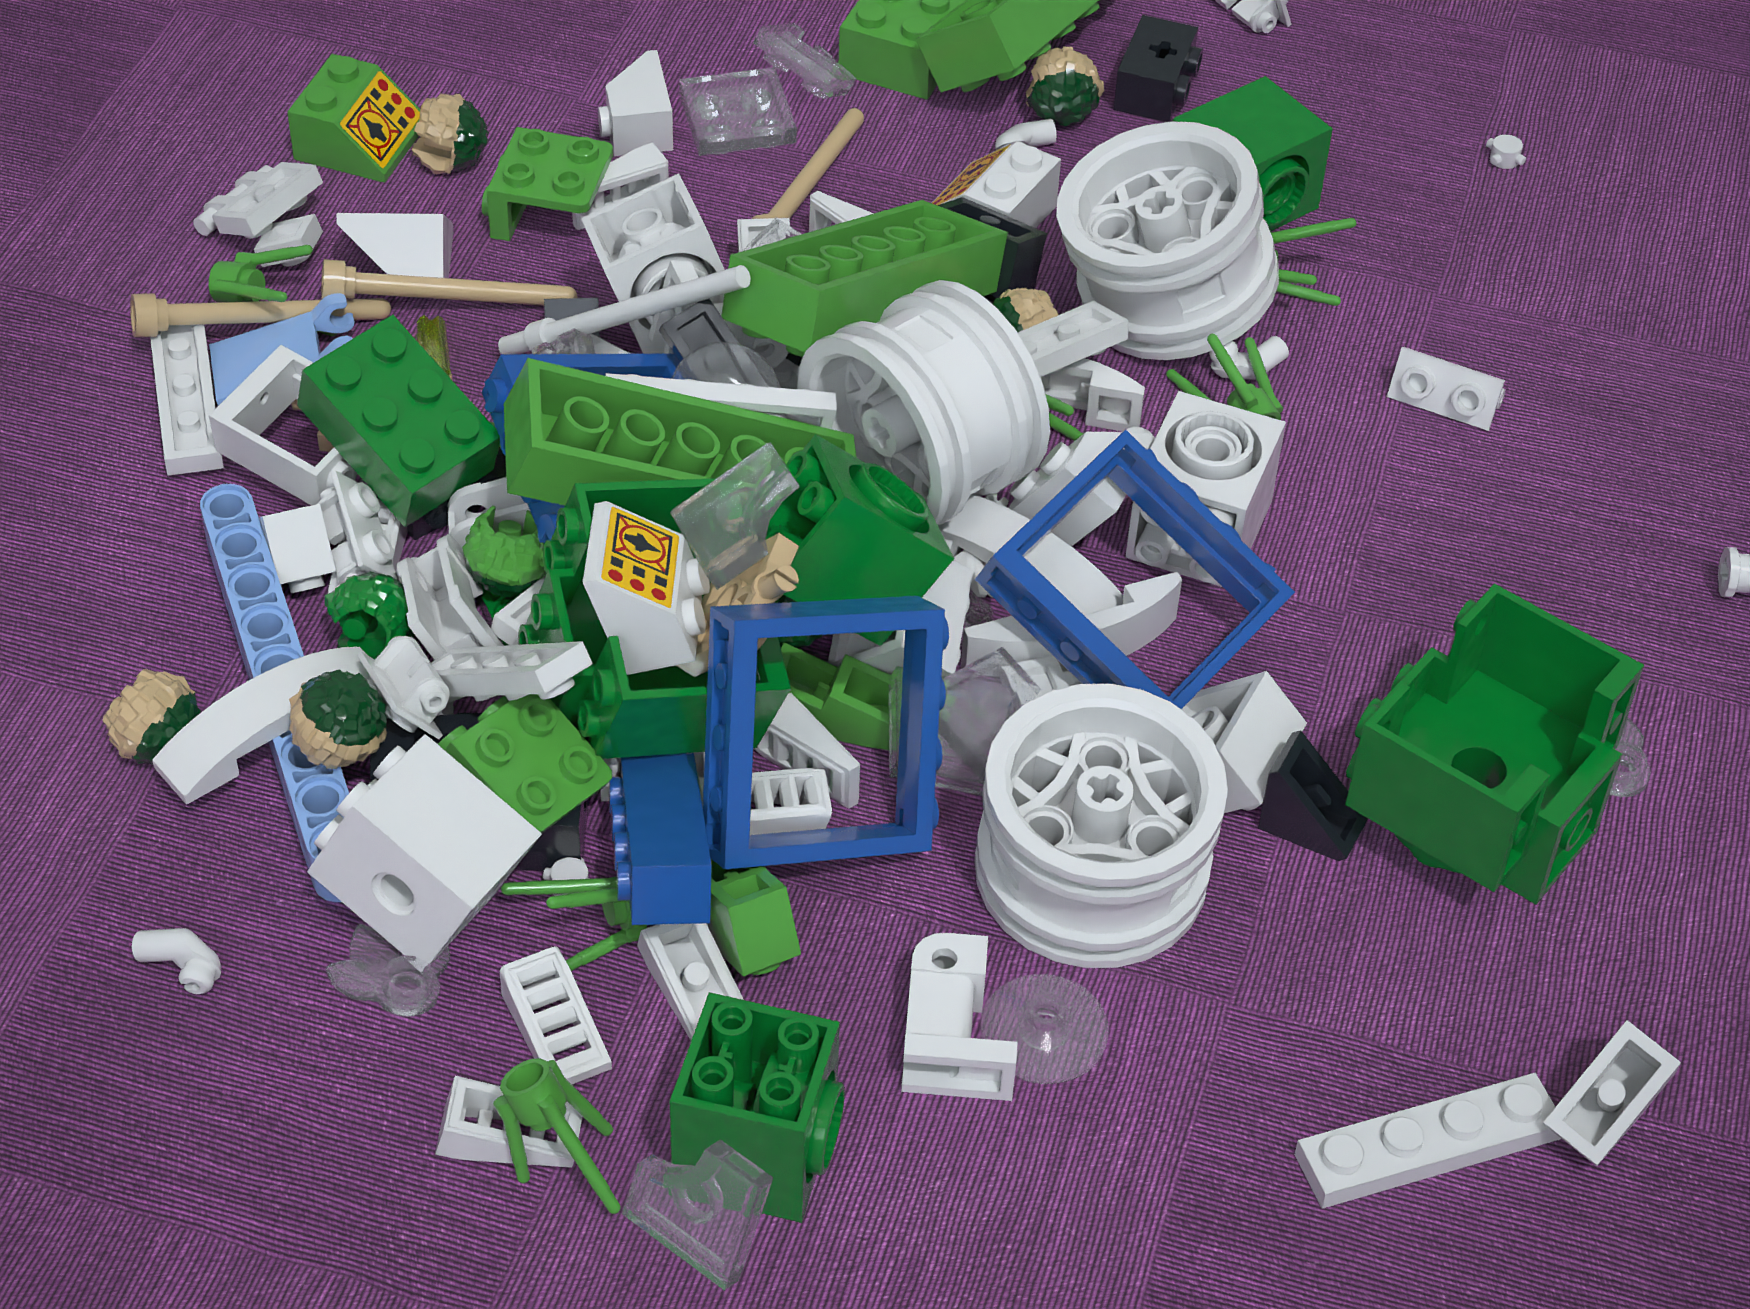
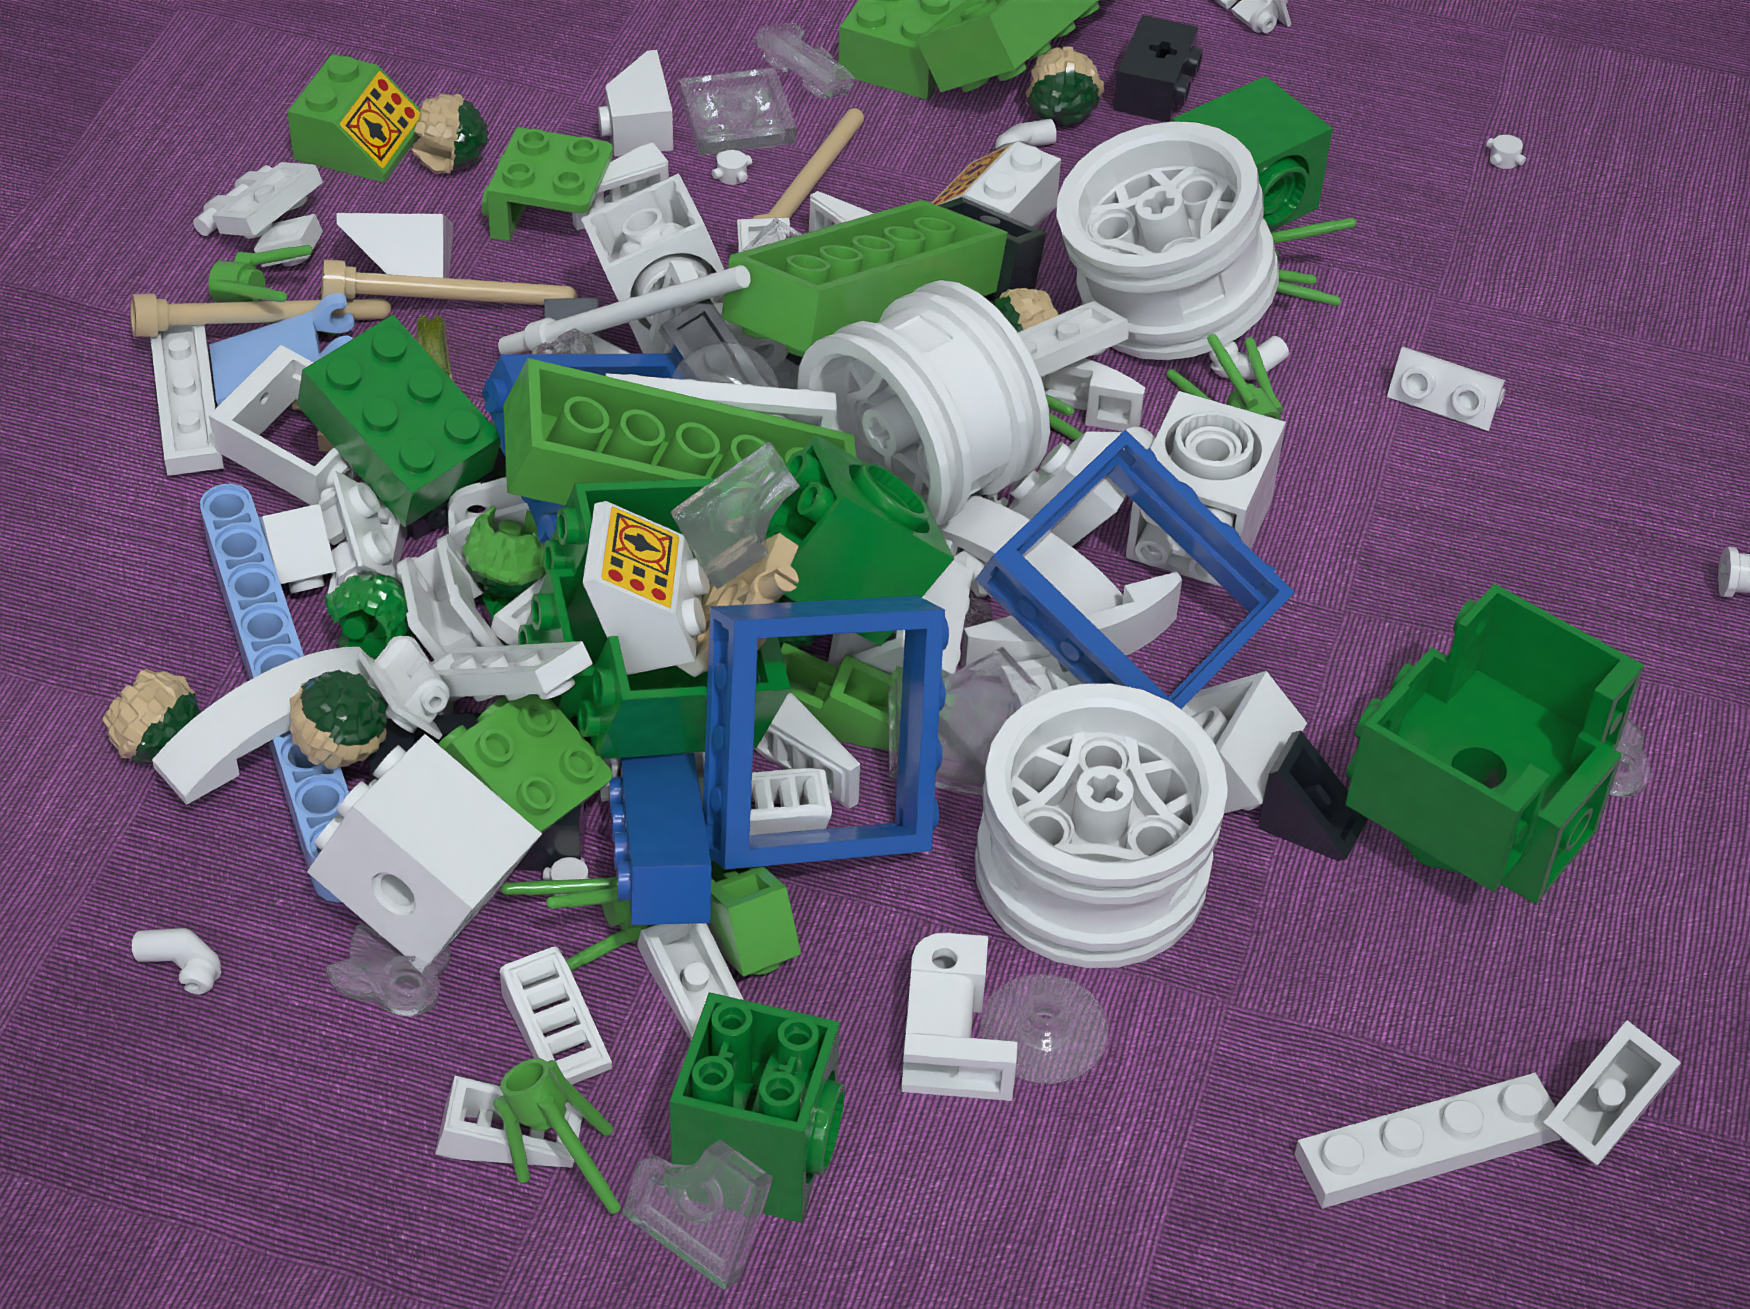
(732, 167): none -> white piece

